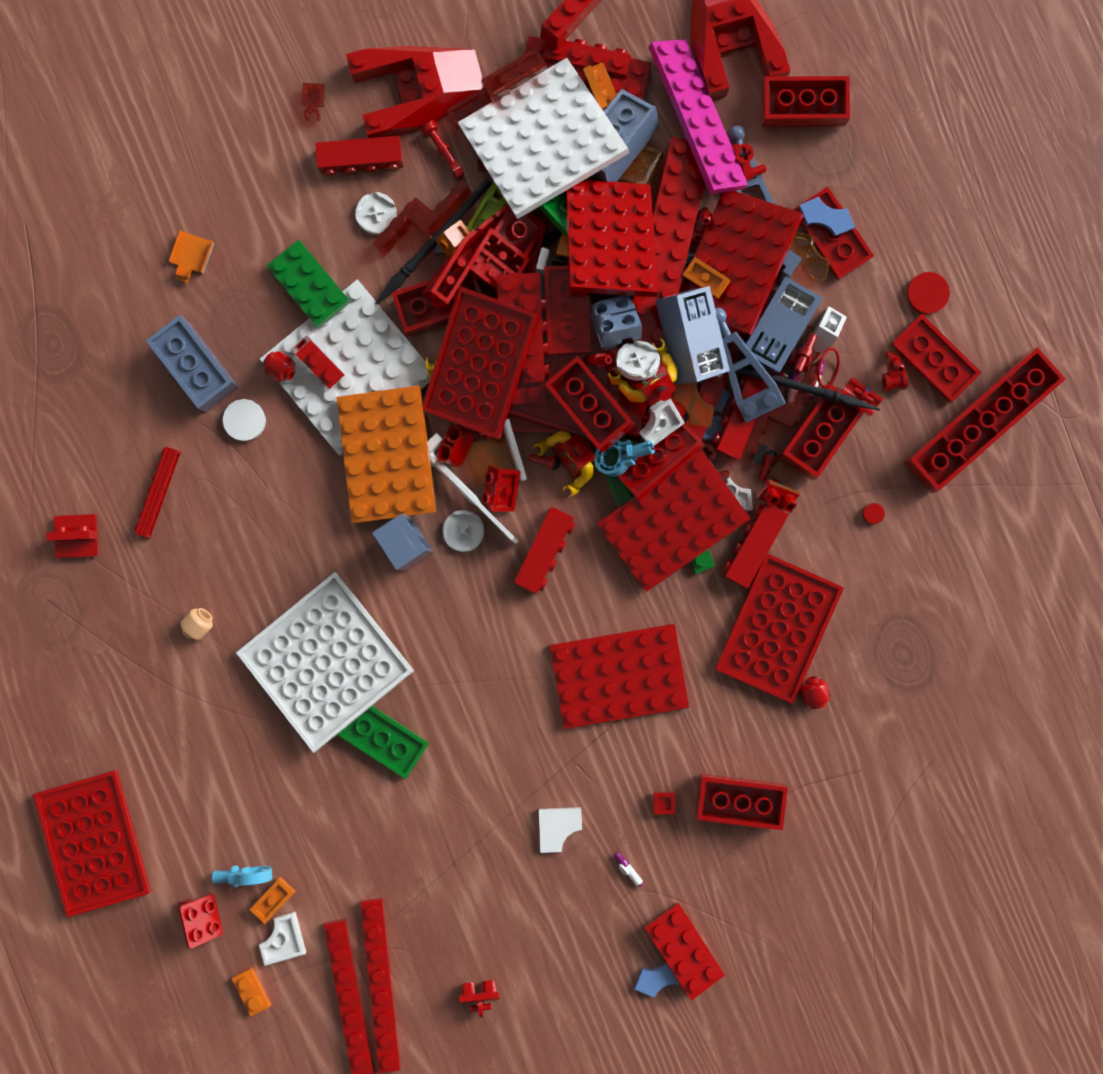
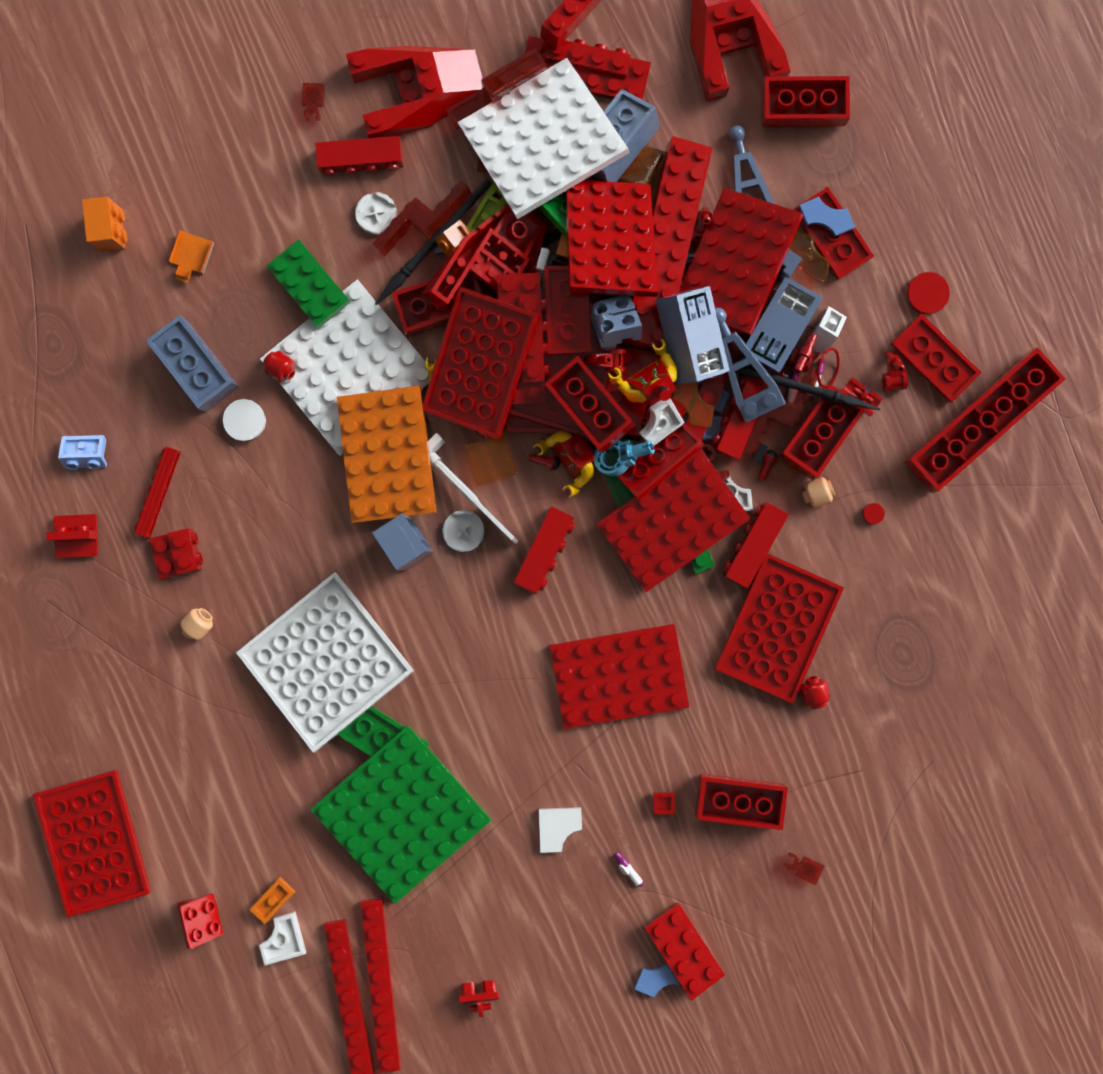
(82, 452): none -> light blue bracket
(104, 224): none -> orange brick
(176, 553): none -> red plate
(243, 876): medium azure pin -> none
(251, 991): orange plate -> none
(317, 362): red bracket -> none
(401, 814): none -> green plate
(430, 129): red piece -> none
(455, 445): red beam -> none
(501, 489): red bracket -> none
(514, 449): white bar -> none
(600, 84): orange bracket -> none
(638, 360): white tile -> none
(698, 116): dark pink plate -> none
(704, 276): orange plate -> none
(744, 161): red piece -> none
(778, 495): red hips -> none
(806, 869): none -> clear red plate
(818, 492): none -> light nougat head

